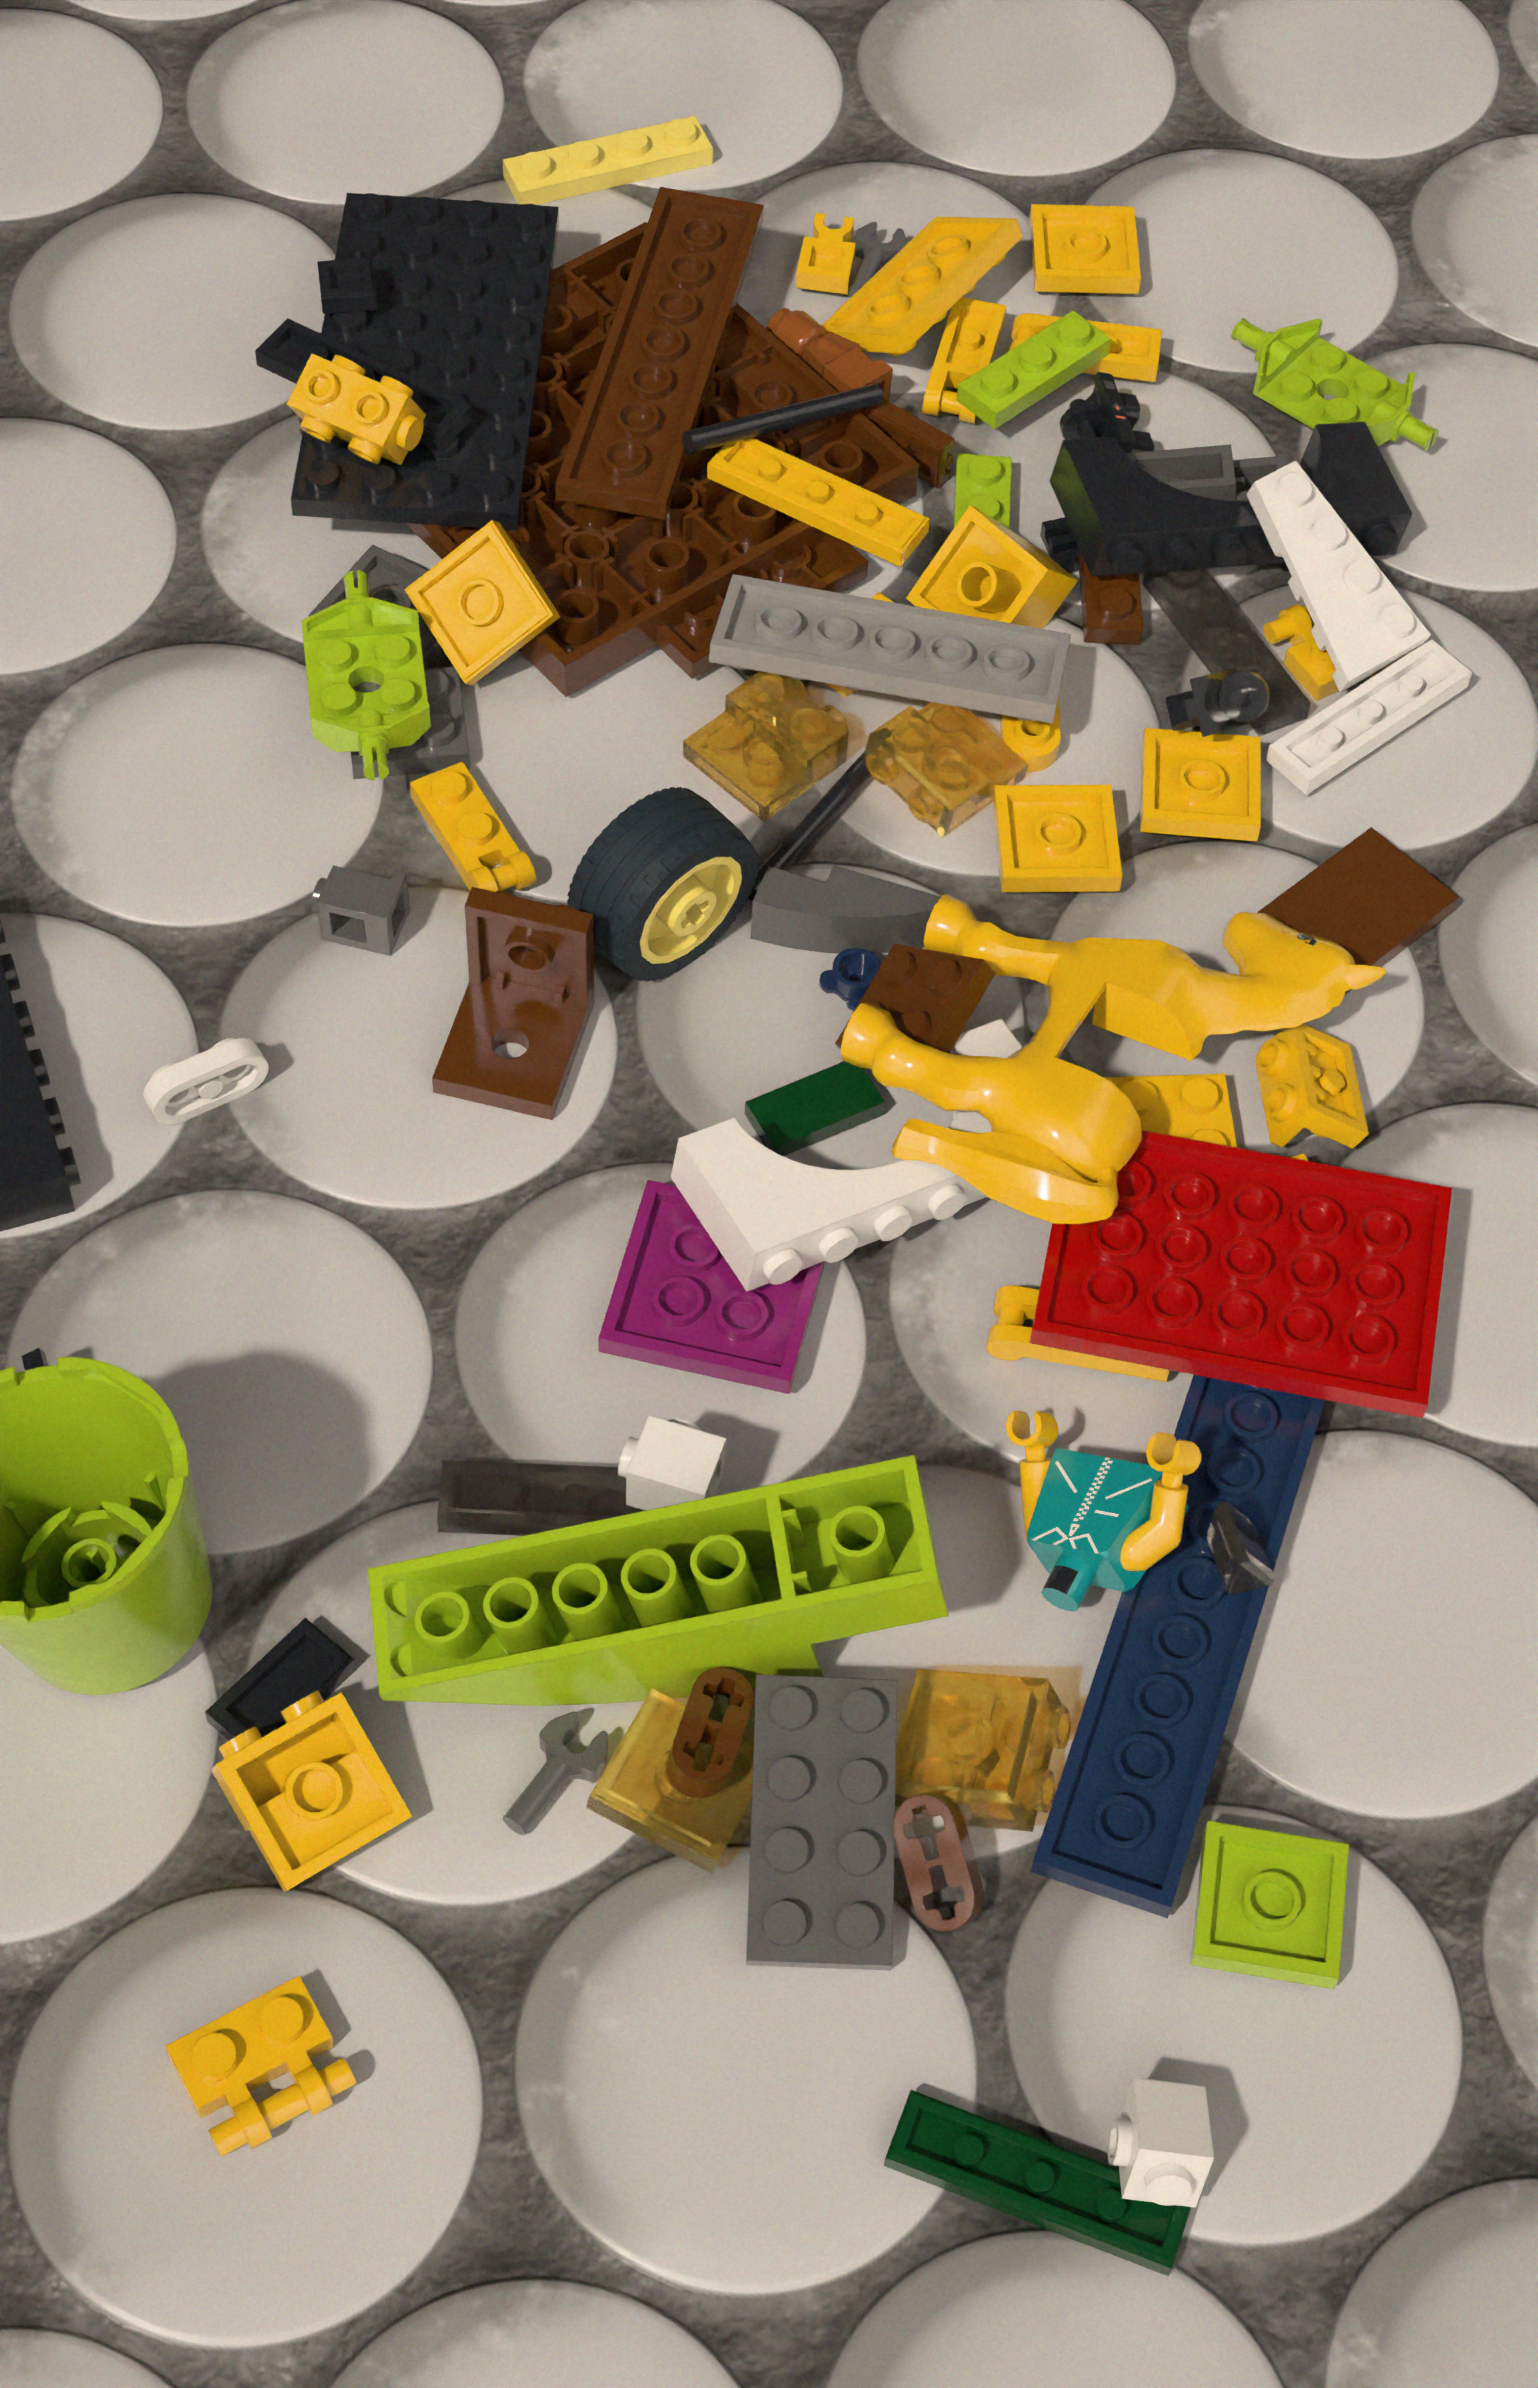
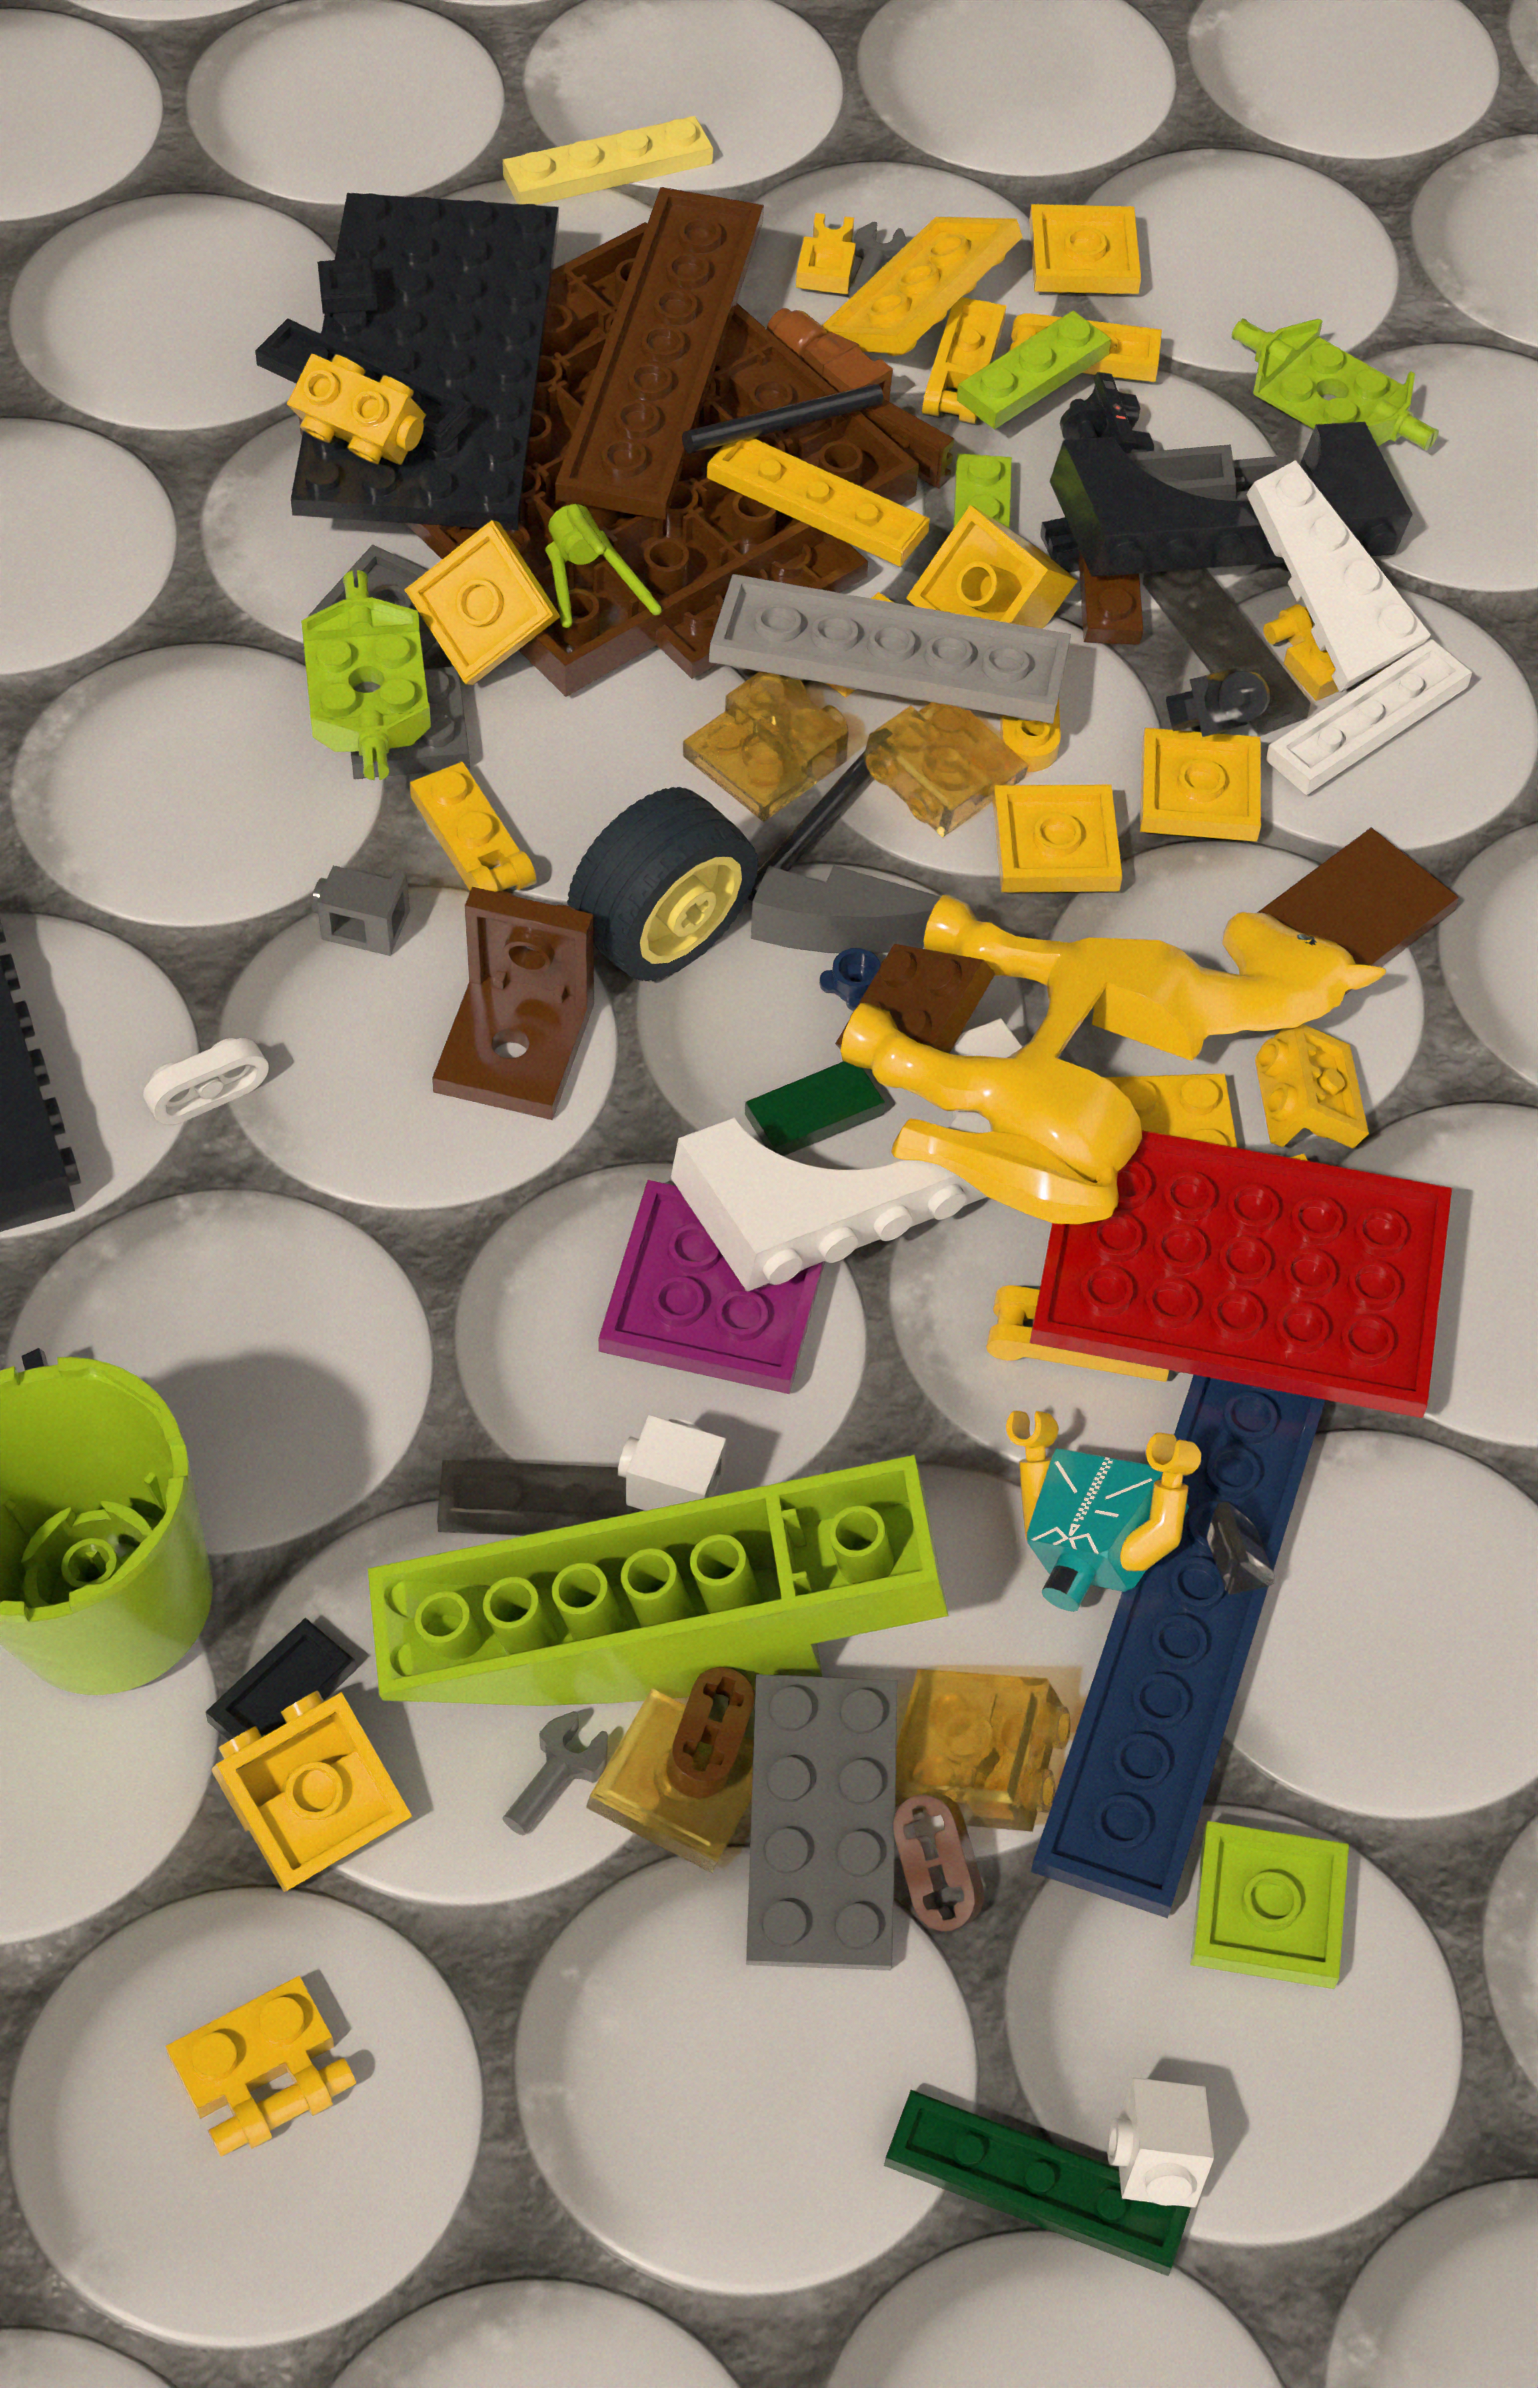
(581, 542): none -> lime plant

